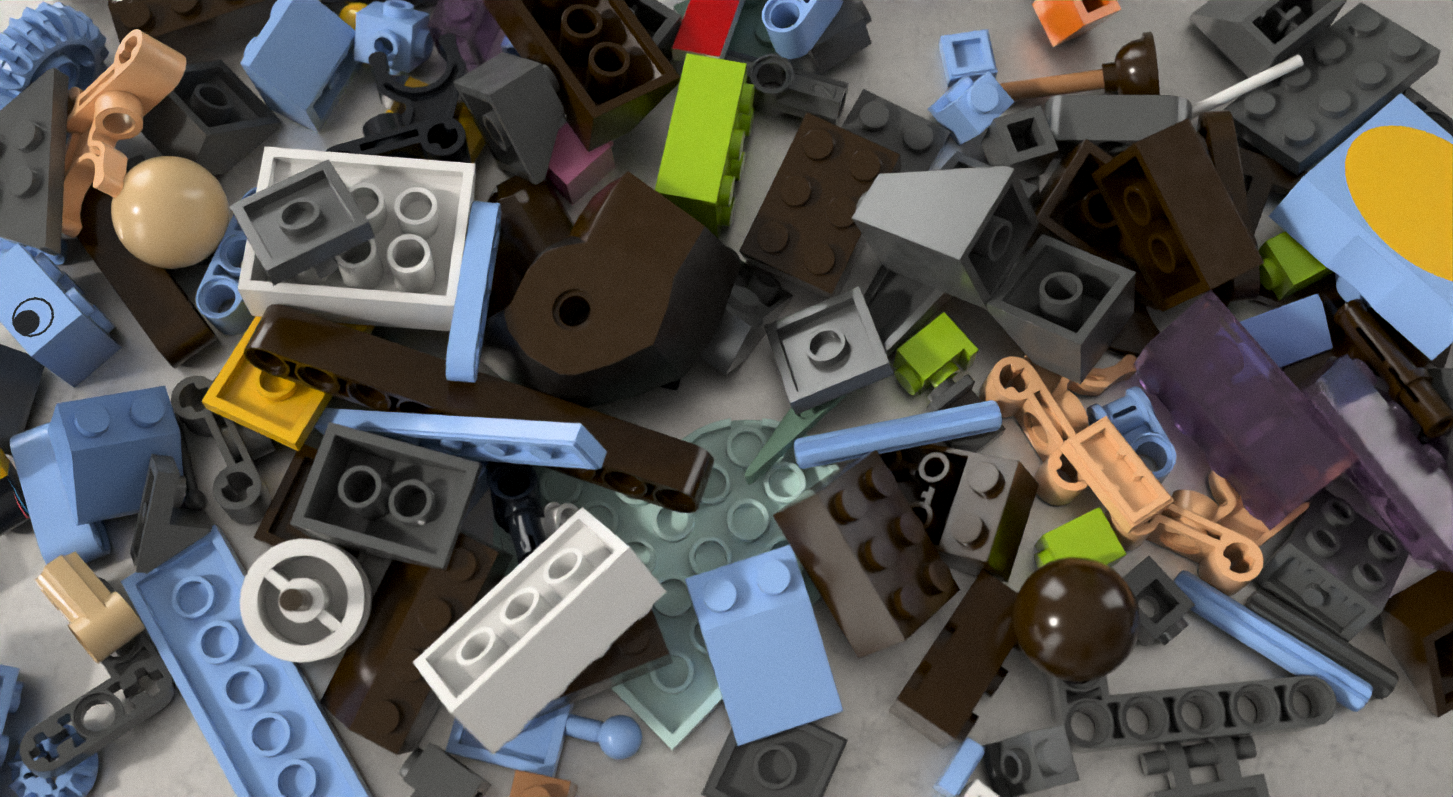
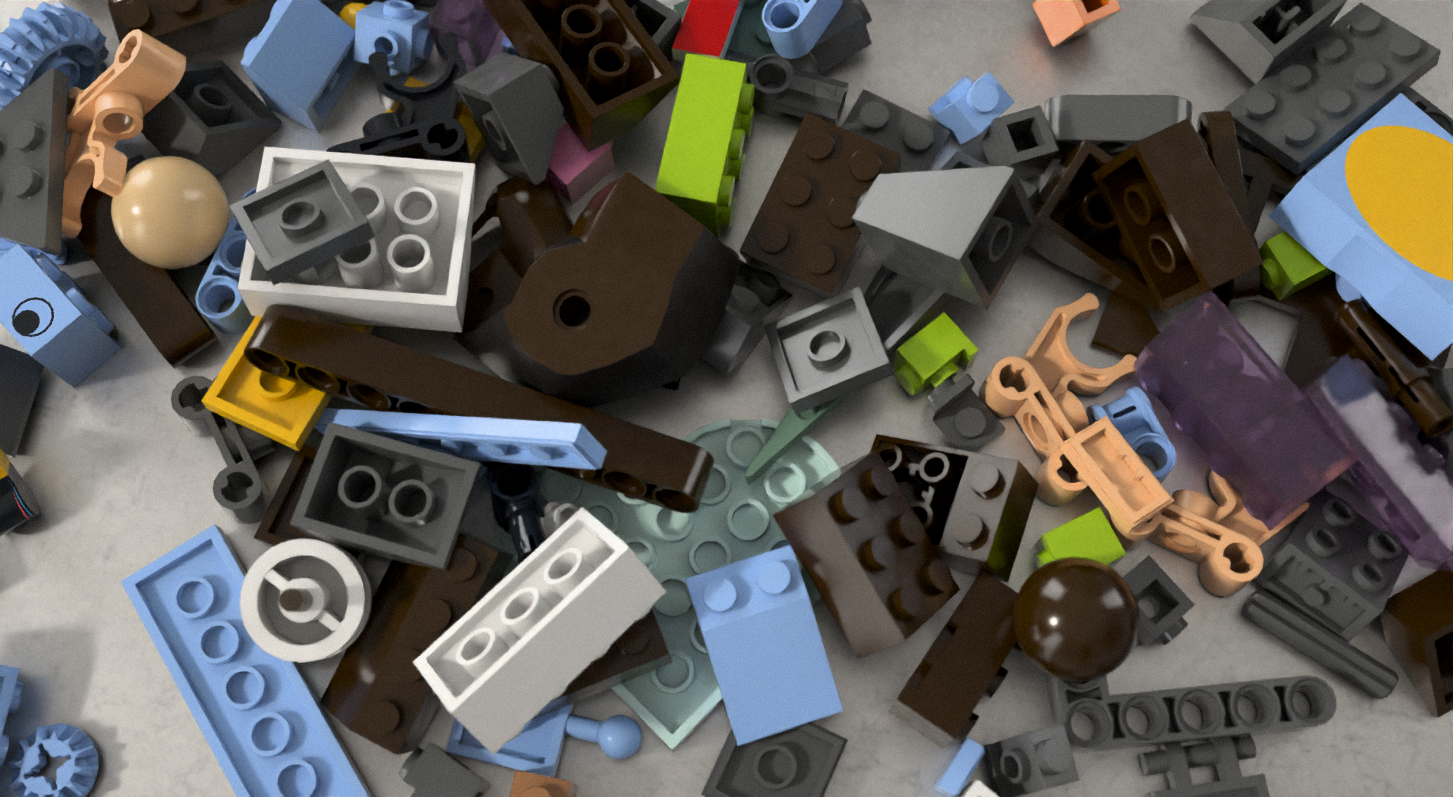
(49, 502): light blue beam -> none
(95, 615): tan piece -> none
(107, 449): medium blue slope -> none
(124, 675): dark grey beam -> none
(161, 526): dark grey slope -> none
(194, 498): dark grey hinge -> none
(473, 292): light blue beam -> none
(897, 434): light blue axle -> none
(967, 55): light blue tile -> none
(1064, 306): dark grey slope -> none
(1130, 74): piece -> none
(1247, 85): white axle -> none
(1272, 641): light blue axle -> none
(1292, 331): light blue slope -> none

